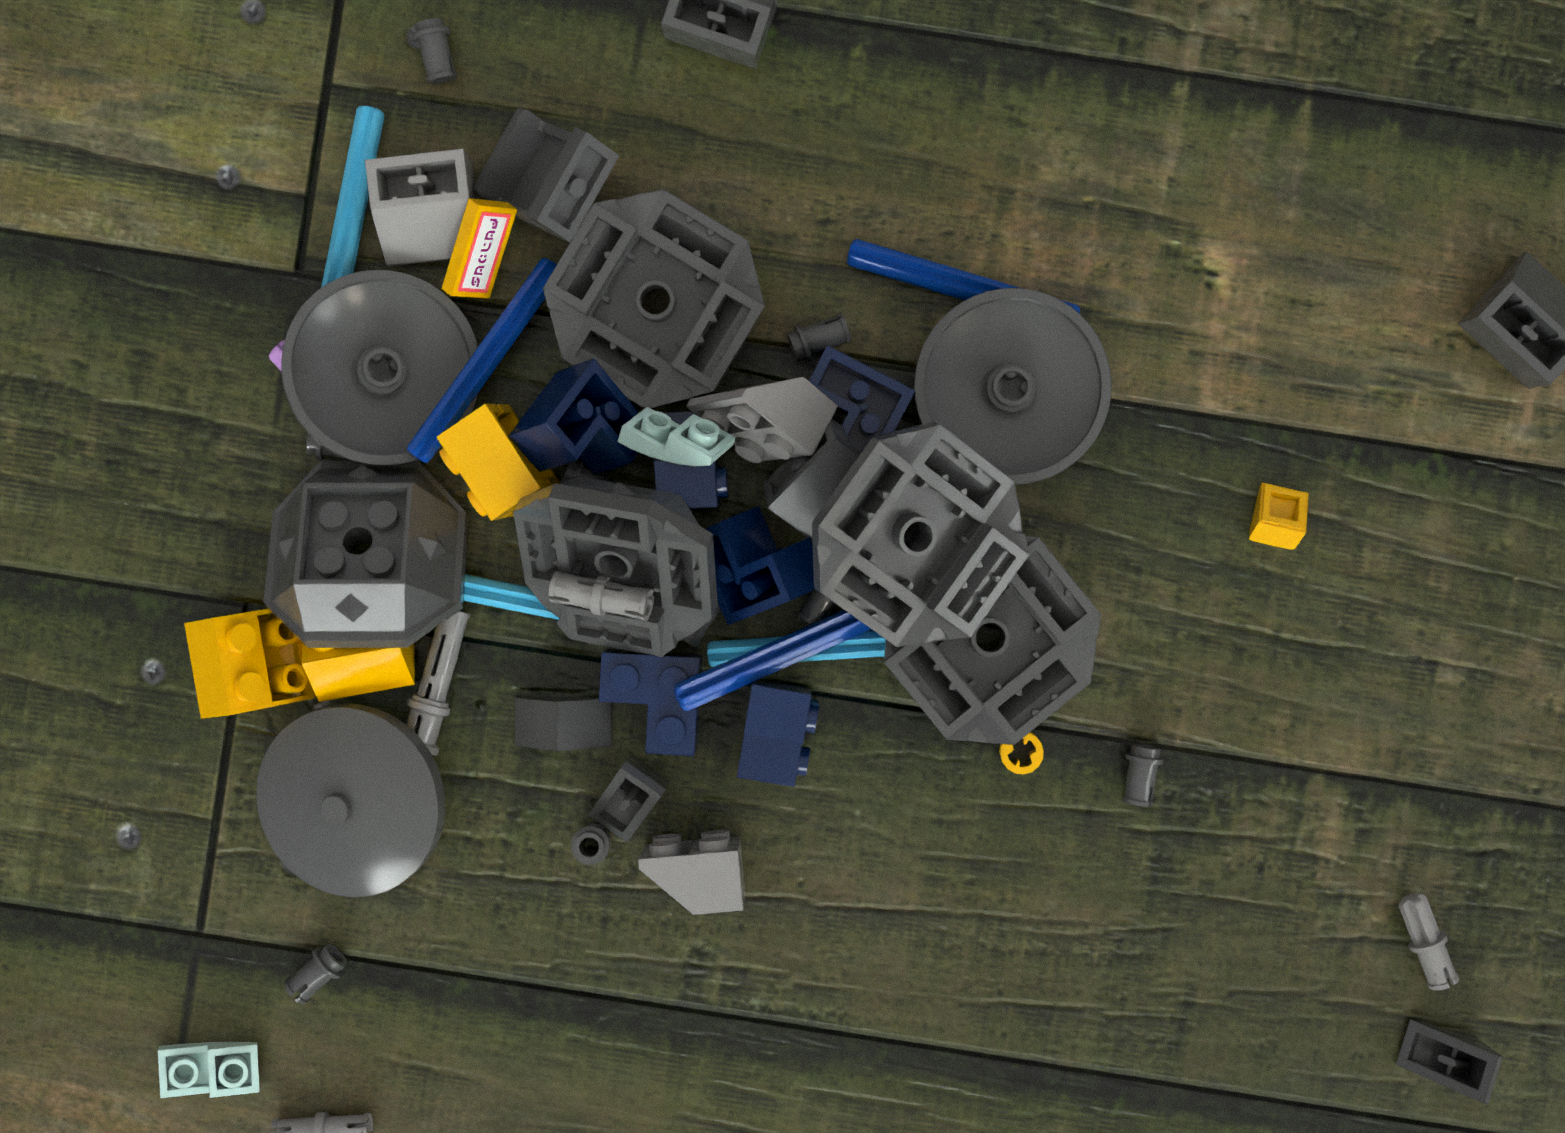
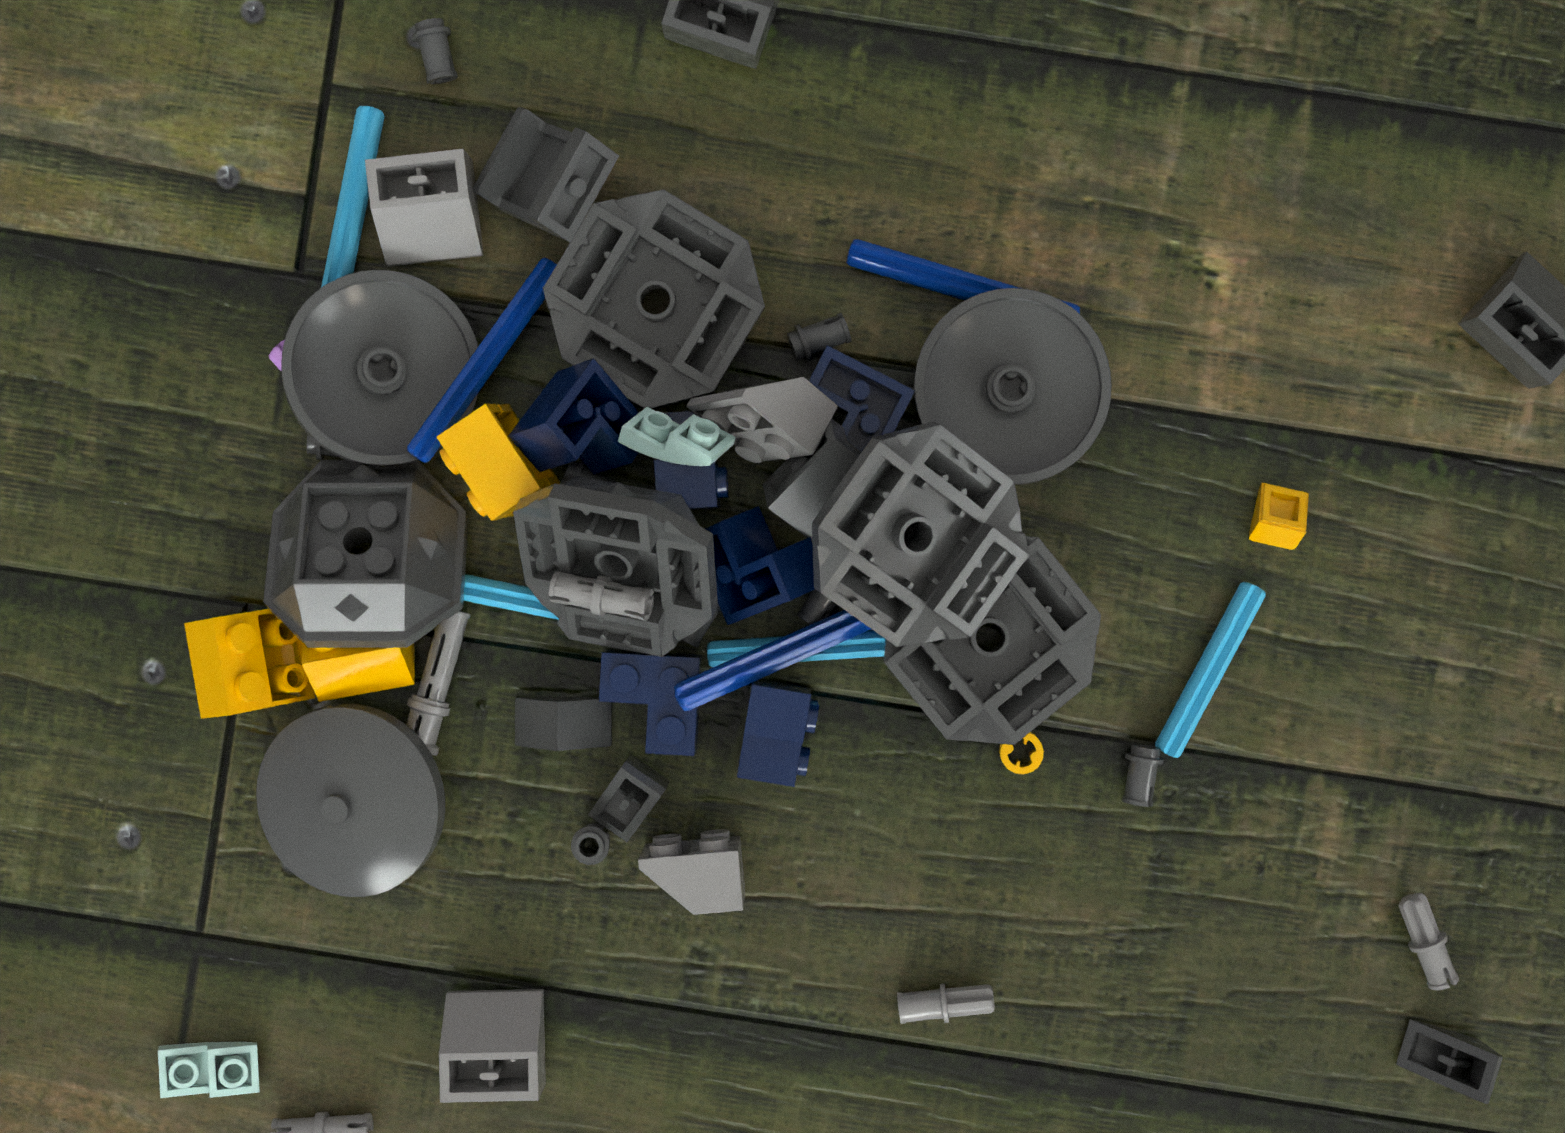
(325, 965): dark grey pin -> none
(479, 248): tile -> none
(492, 1046): none -> light grey slope
(945, 1003): none -> light grey axle
(1210, 669): none -> medium azure axle

